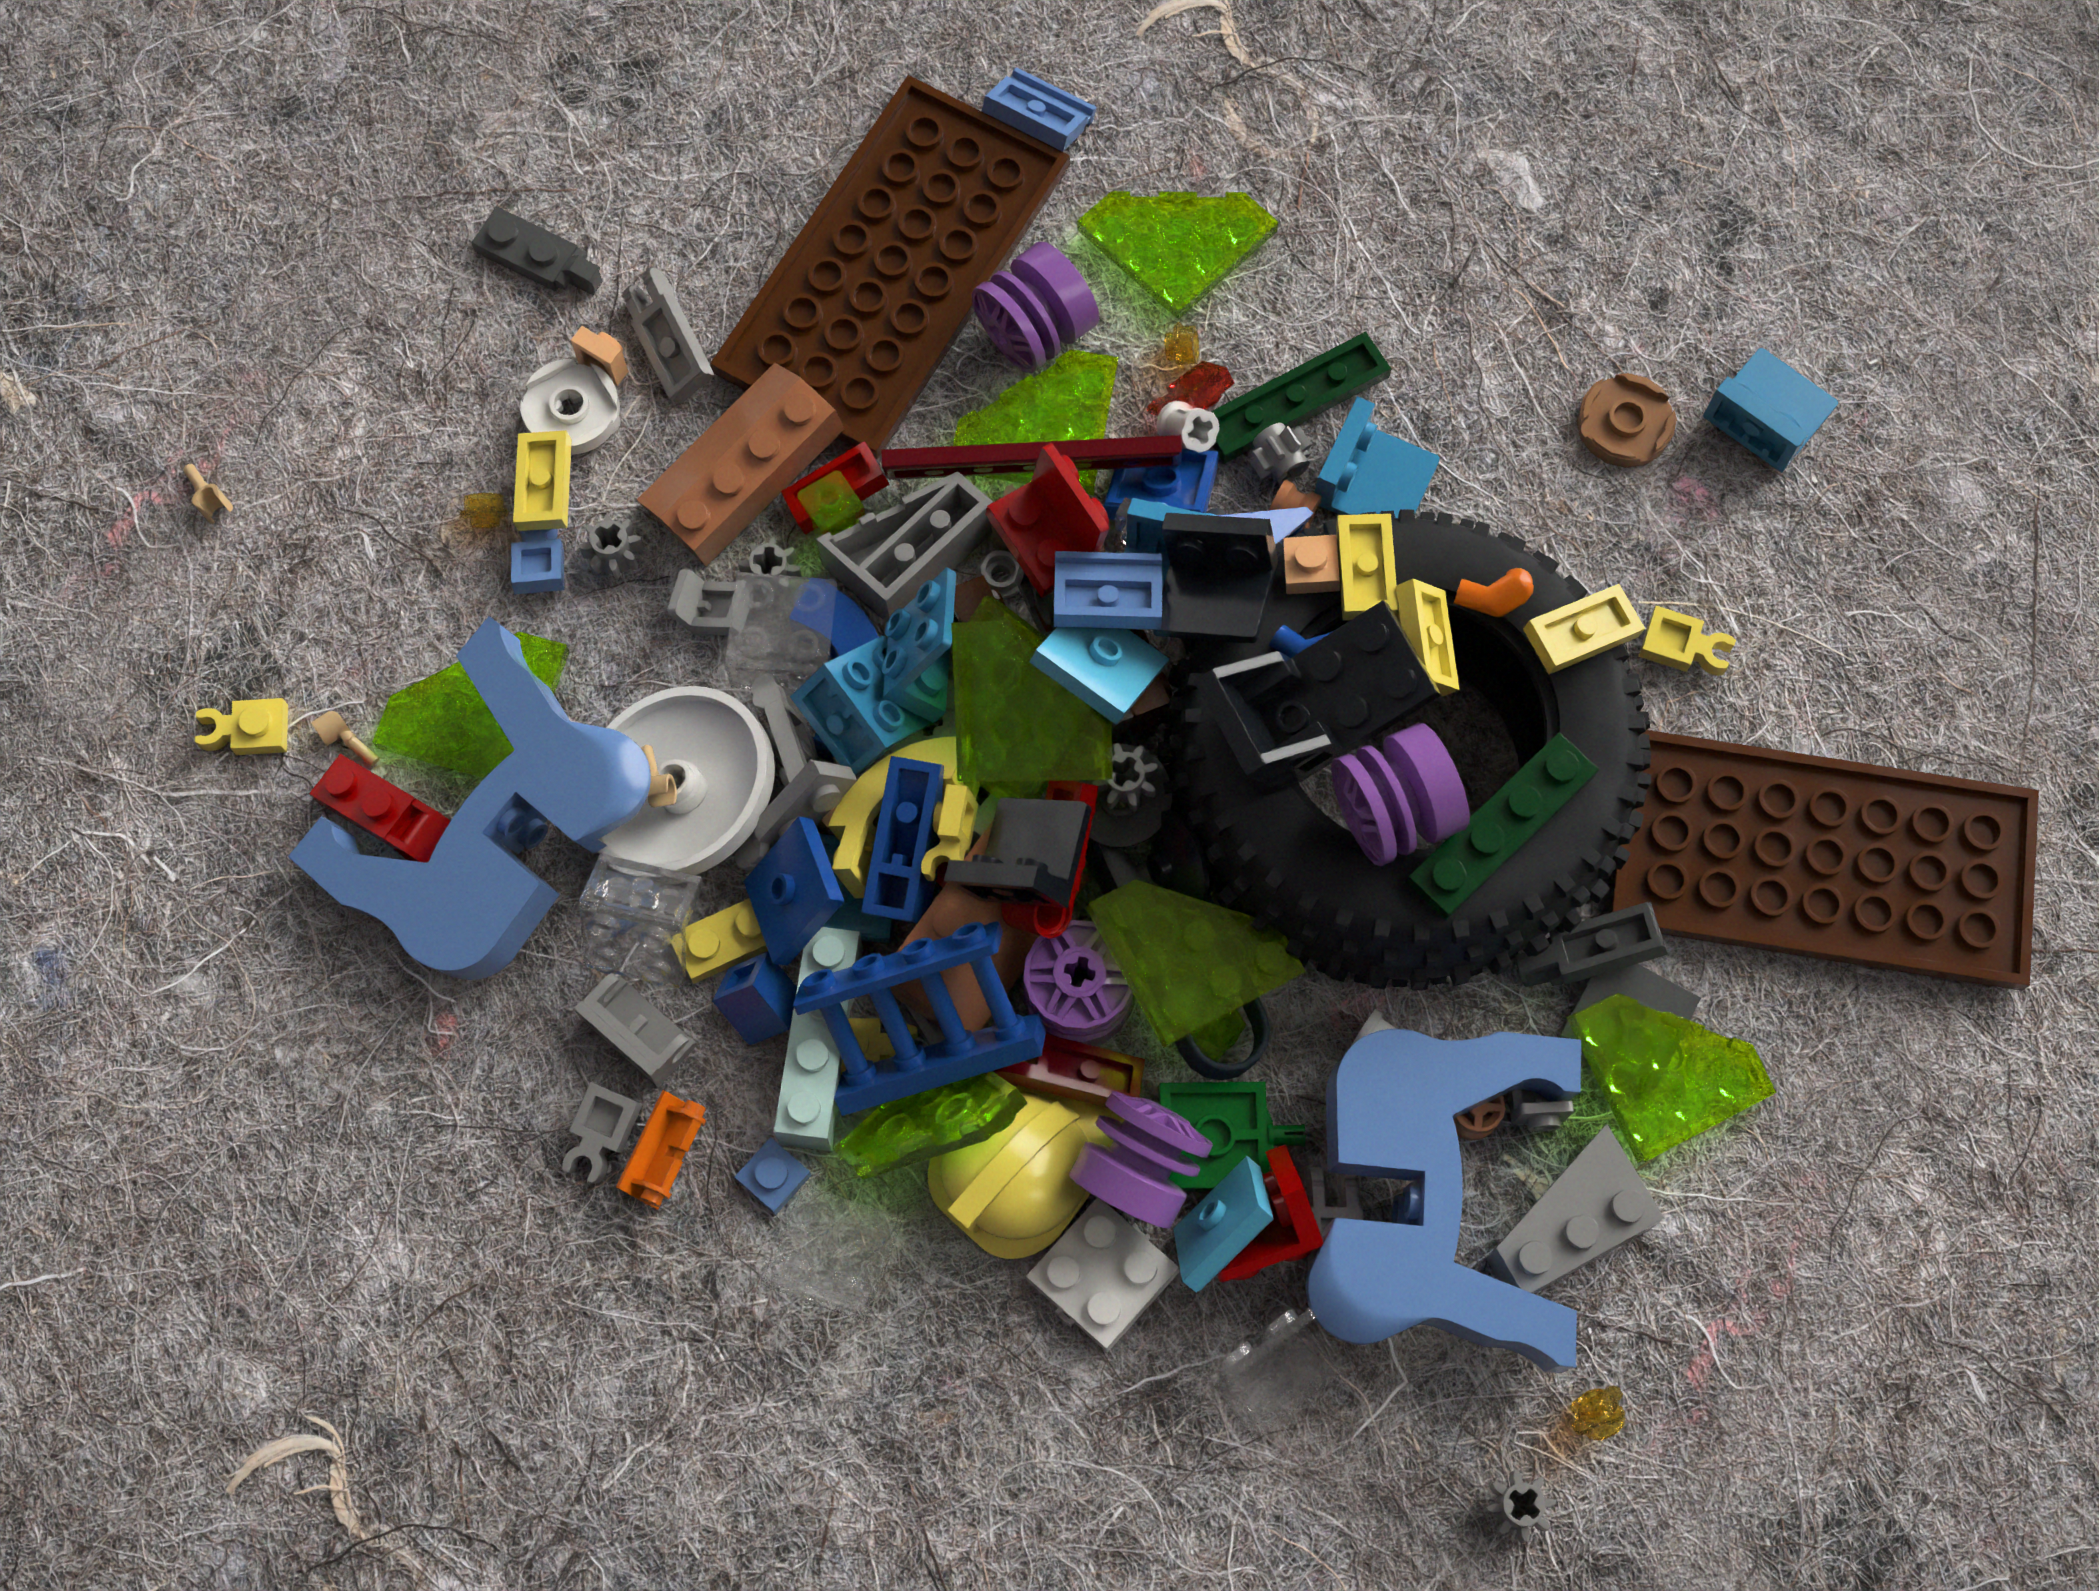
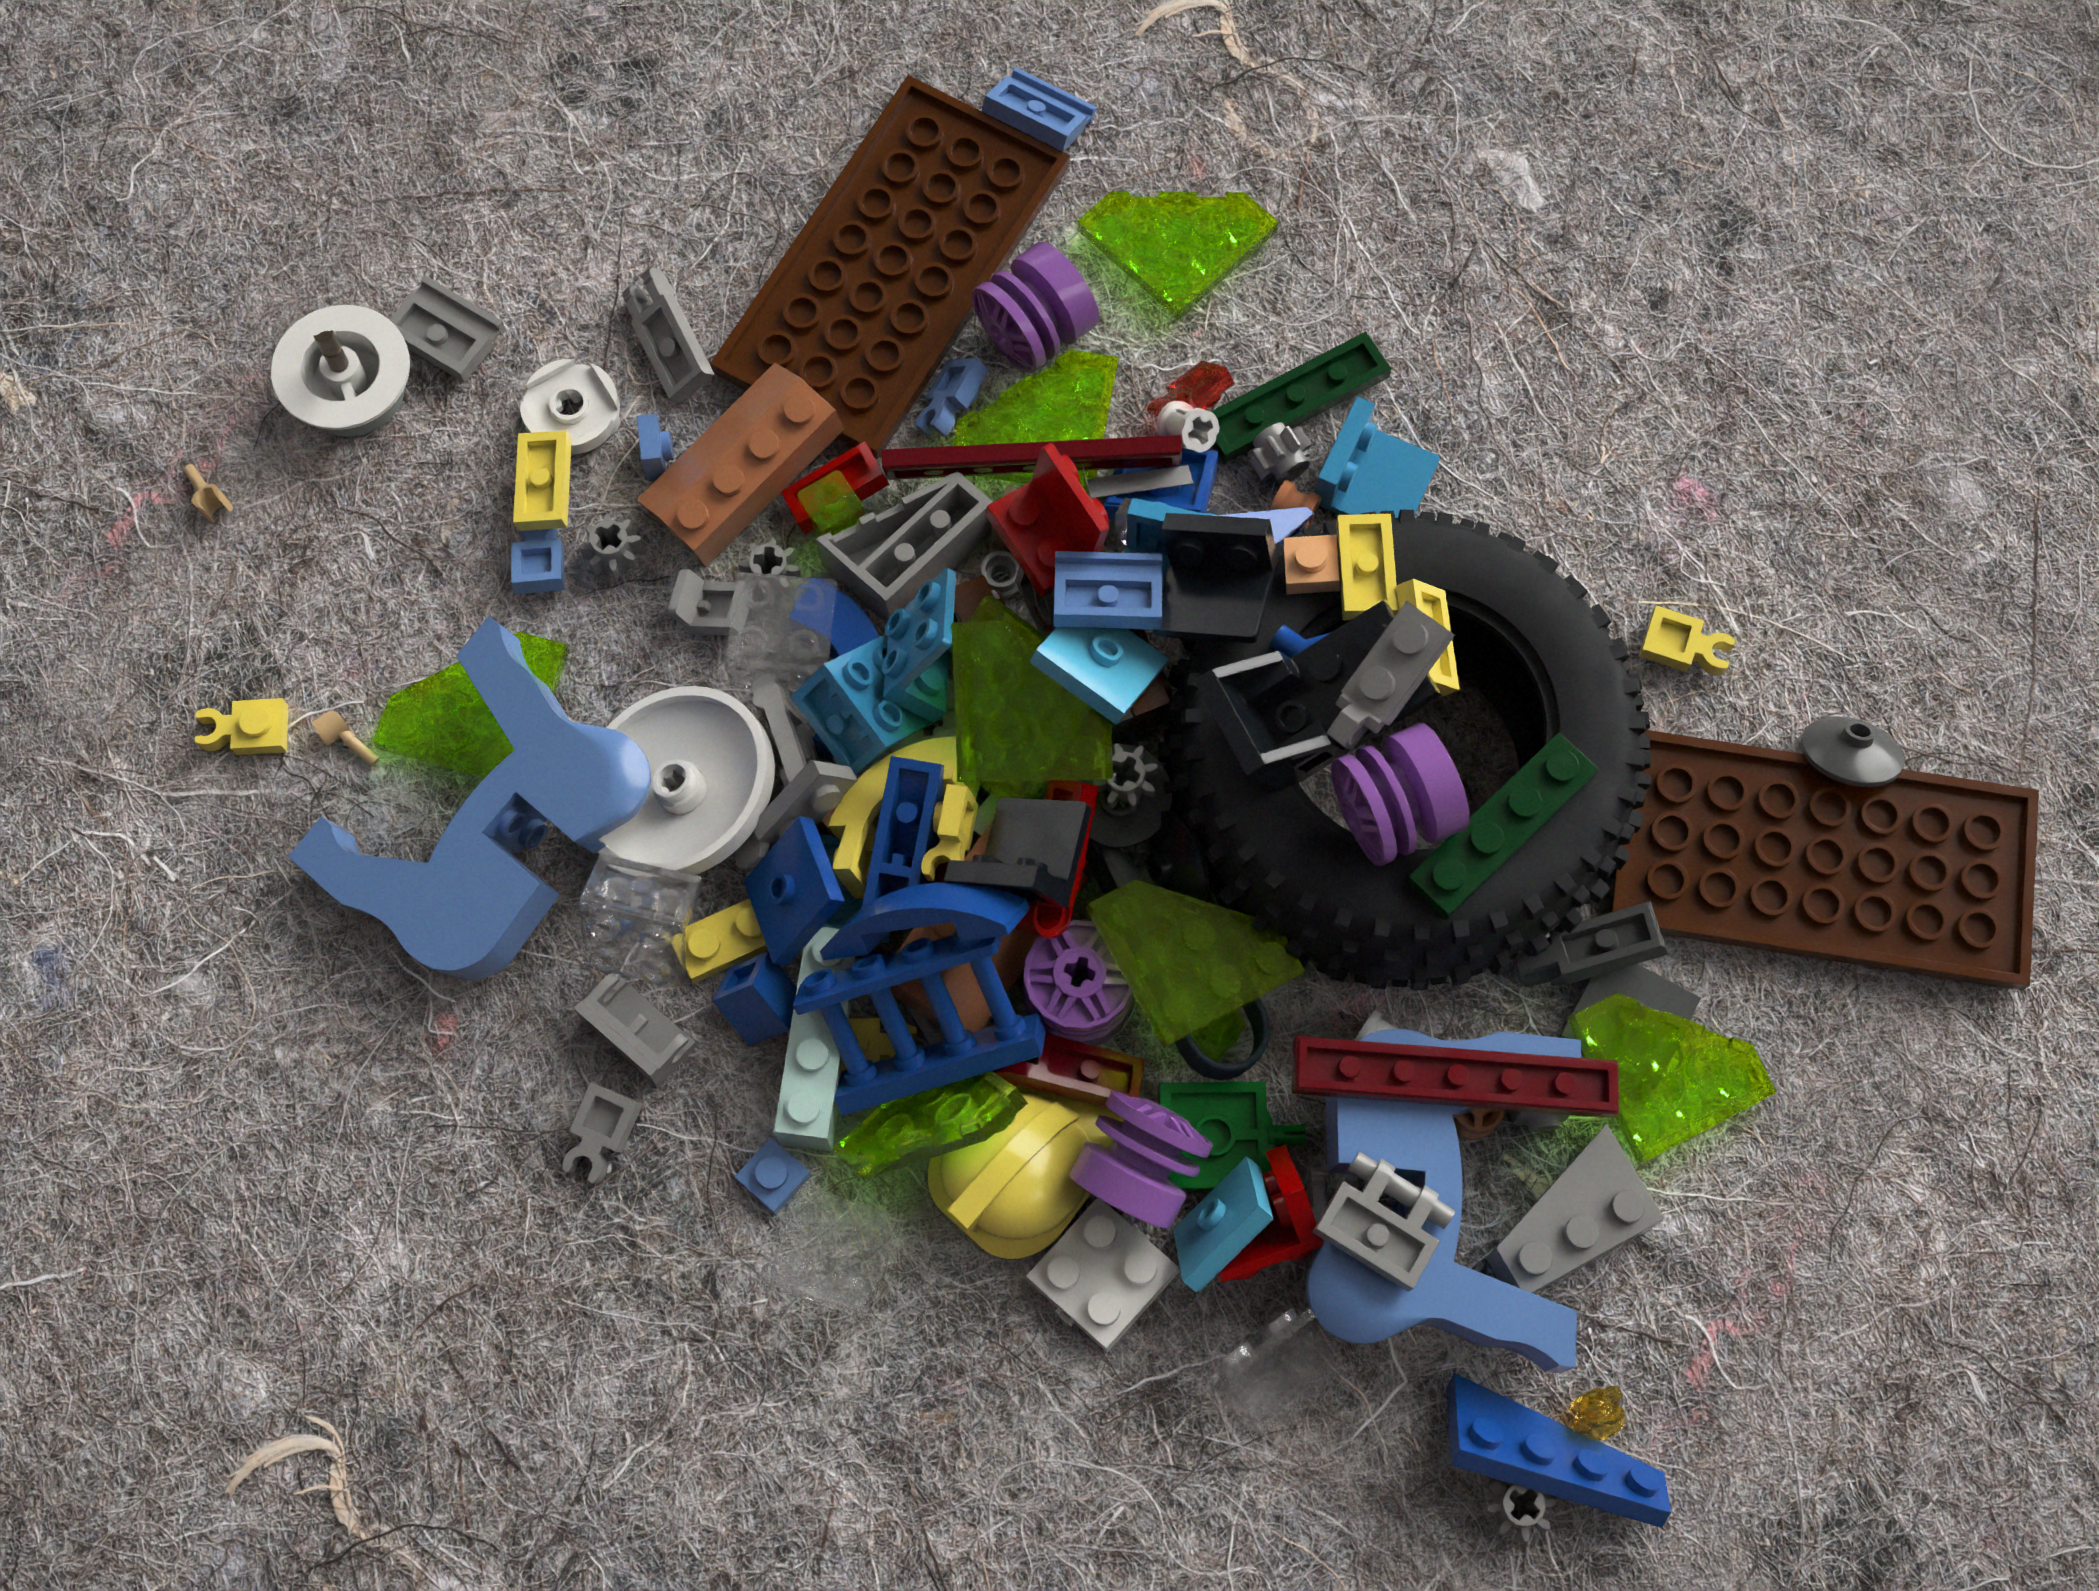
(341, 370): none -> white piece
(380, 809): red plate -> none
(446, 328): none -> light grey plate
(484, 510): clear yellow plate -> none
(535, 253): dark grey hinge -> none
(601, 351): light nougat plate -> none
(654, 446): none -> medium blue plate
(661, 1149): orange hinge -> none
(662, 787): tan hand -> none
(953, 390): none -> medium blue plate
(973, 909): none -> blue slope
(1138, 481): none -> light grey piece
(1182, 345): clear yellow plate -> none
(1376, 1234): none -> light grey plate
(1389, 675): none -> light grey hinge
(1455, 1077): none -> dark red tile
(1498, 598): orange arm -> none
(1538, 1453): none -> blue wing
(1583, 628): light yellow plate -> none
(1626, 420): medium nougat tile -> none
(1770, 409): dark azure bracket -> none
(1852, 751): none -> dark grey dish

